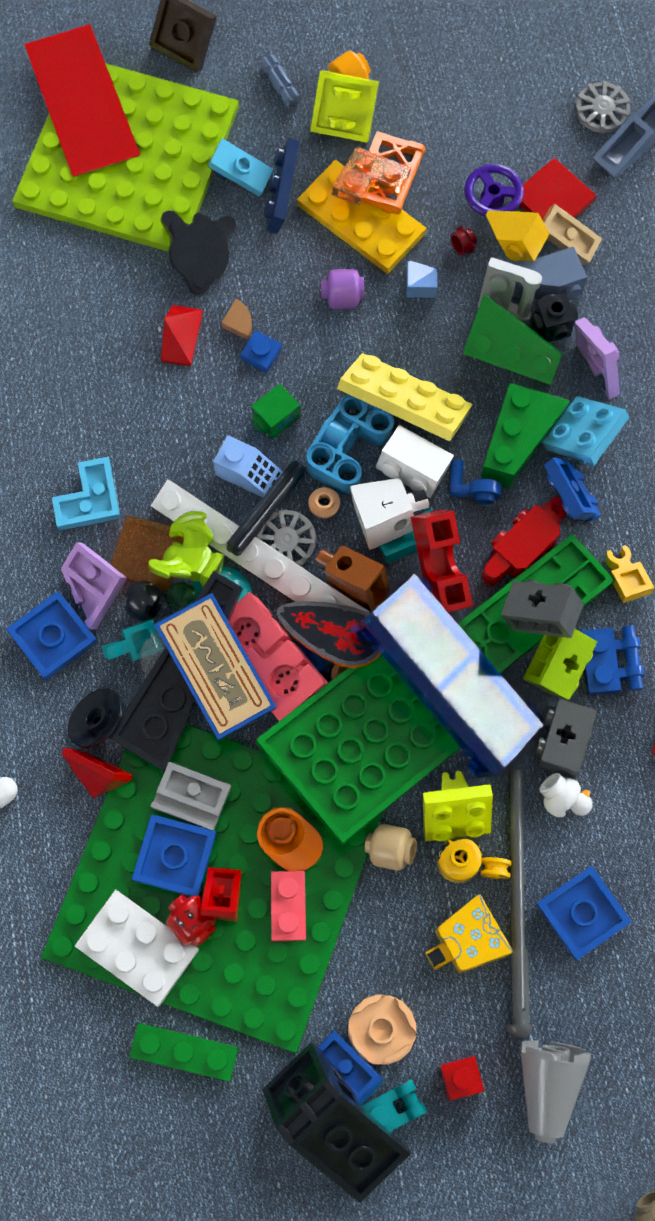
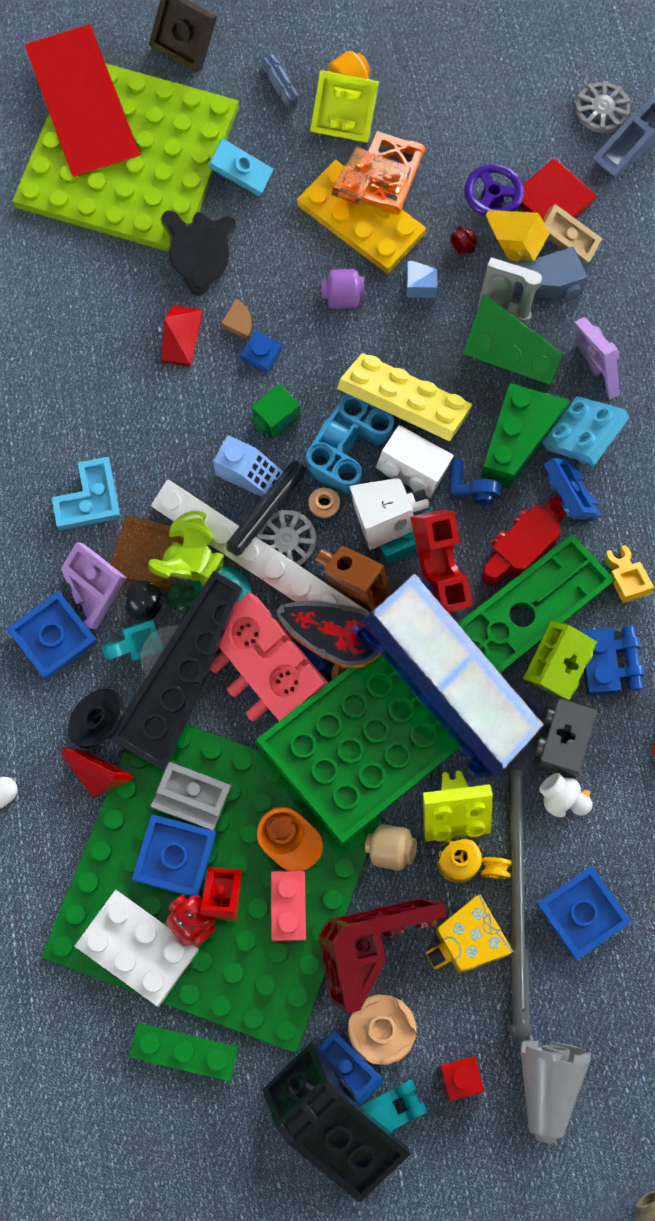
(215, 666): tile -> none
(281, 185): dark blue plate -> none
(354, 966): none -> dark red bracket
(542, 608): dark grey brick -> none
(554, 317): black brick -> none

